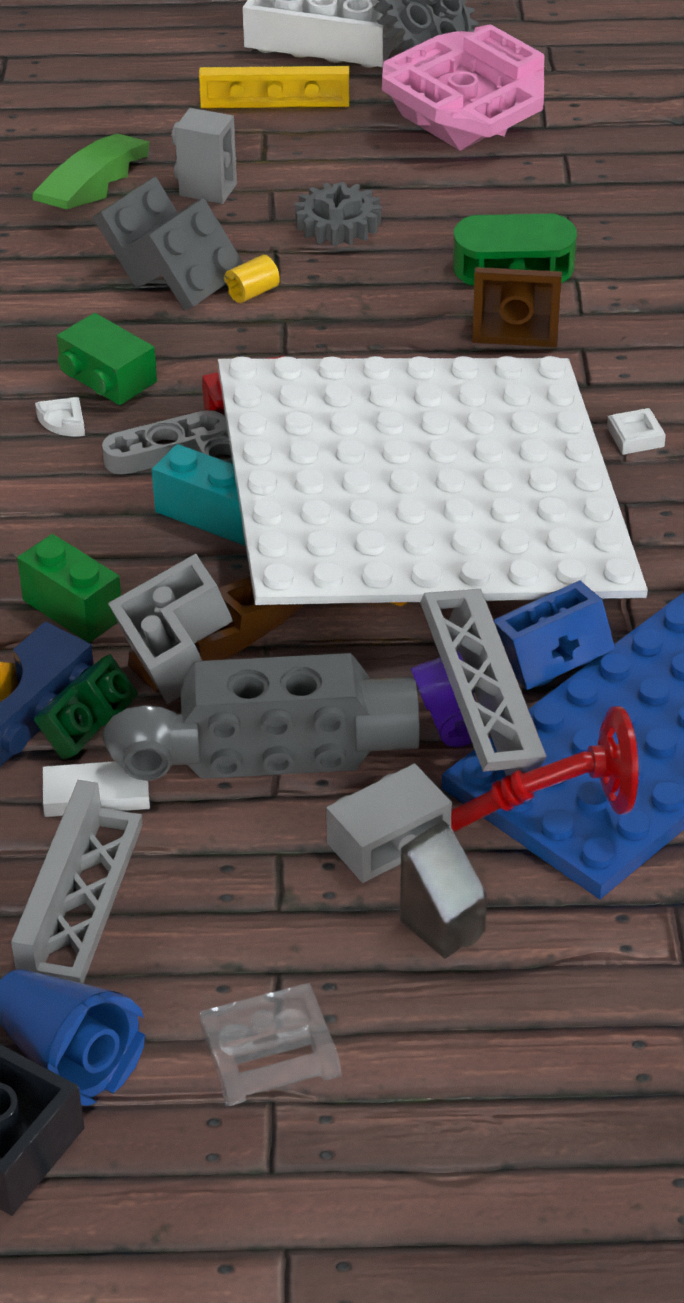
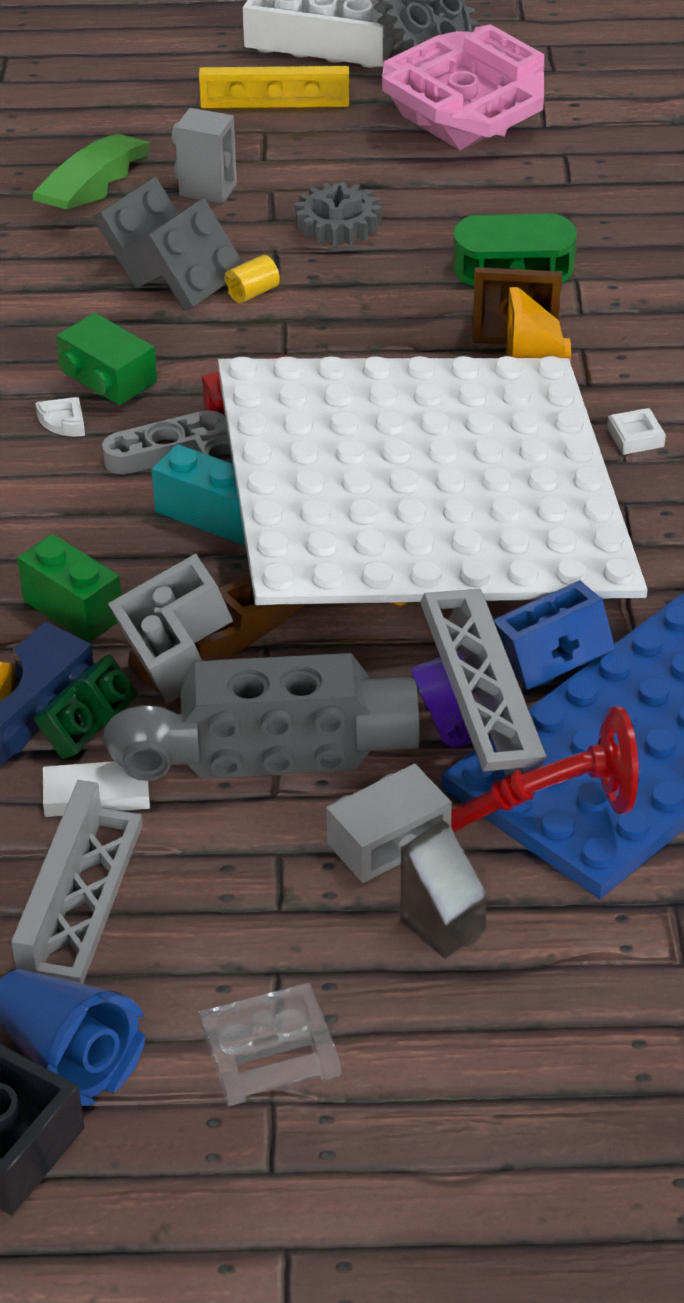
(533, 330): none -> light orange slope

